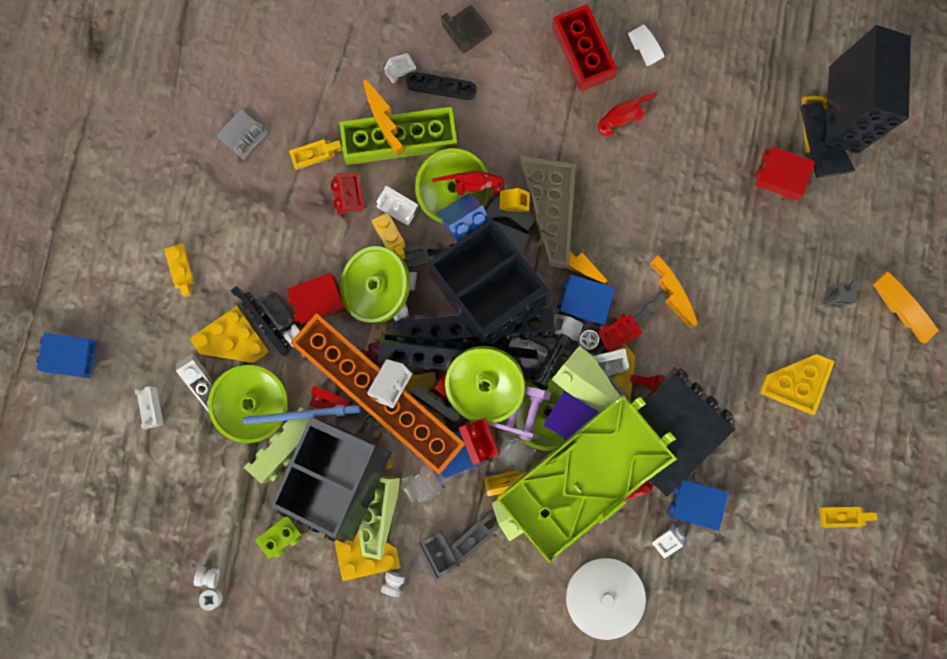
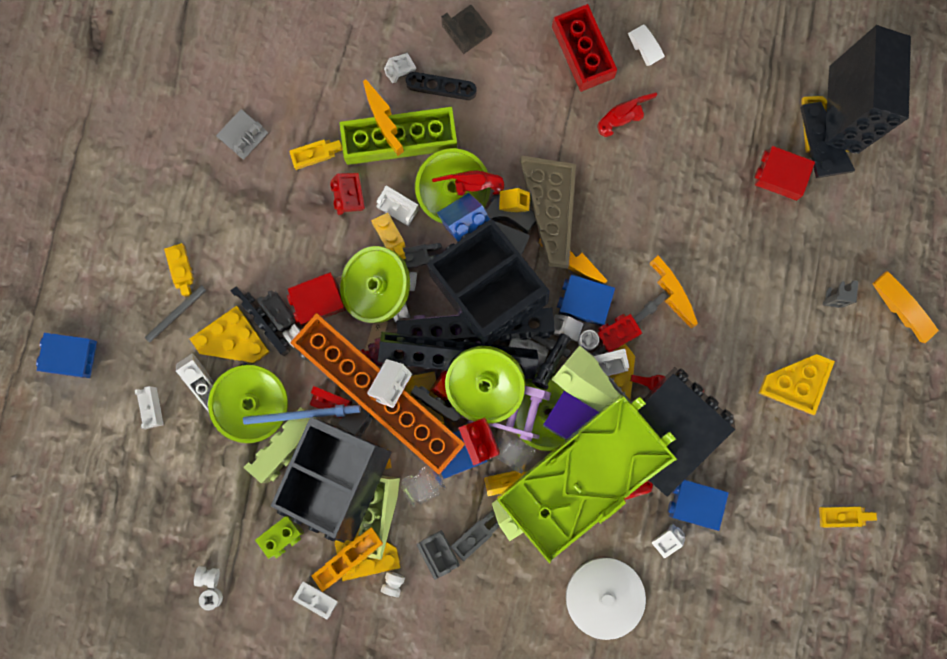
(176, 313): none -> dark grey bar
(315, 600): none -> white hinge
(347, 559): none -> light orange slope

